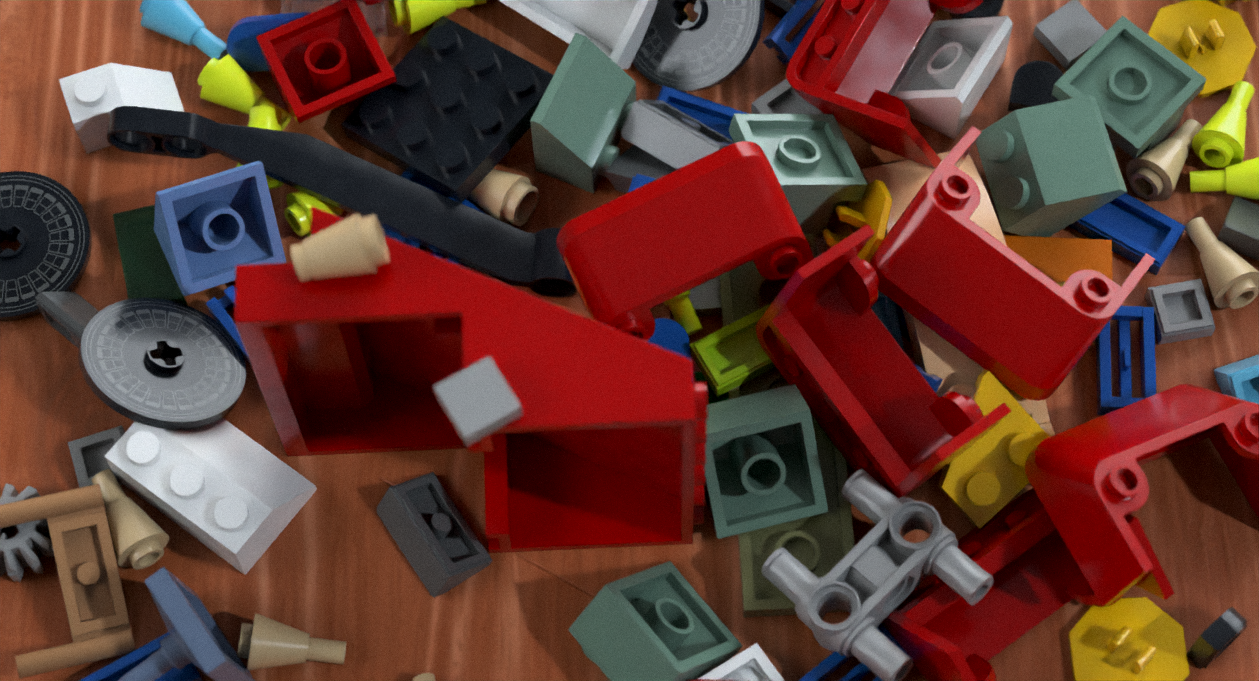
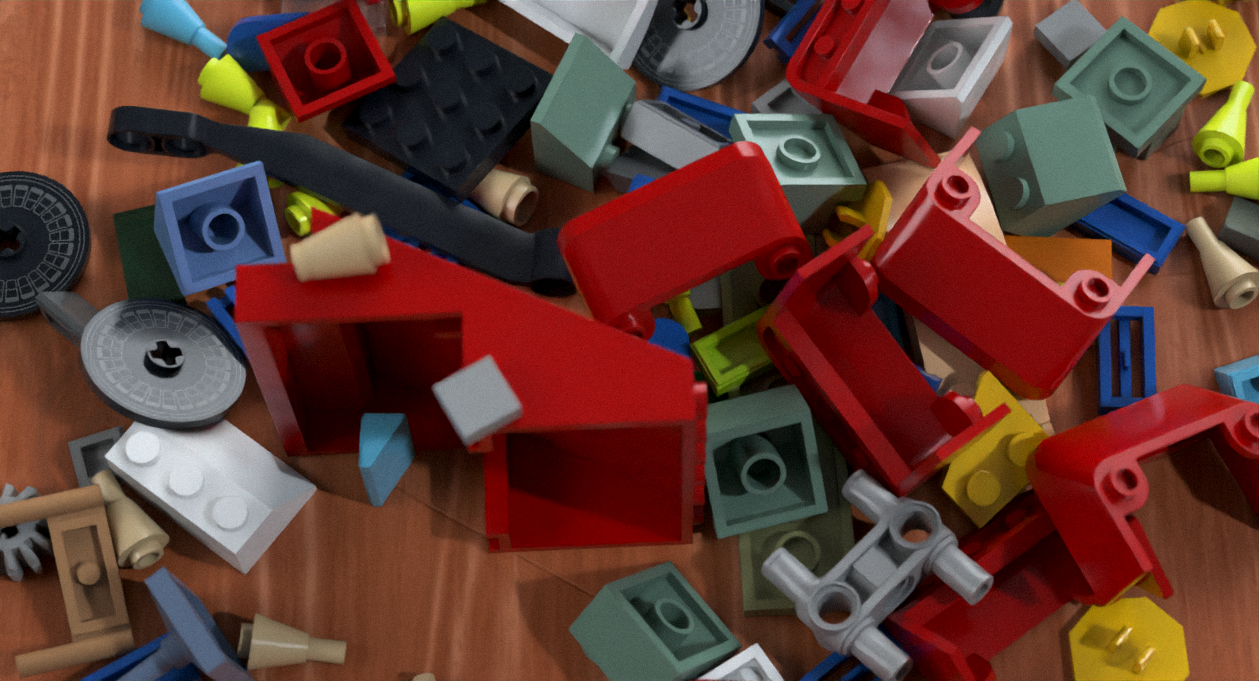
(99, 90): white slope -> none
(384, 453): none -> medium azure slope
(432, 533): dark grey slope -> none
(1033, 85): black tile -> none
(1158, 169): tan cone -> none
(1180, 311): light grey tile -> none
(1217, 638): black tile -> none

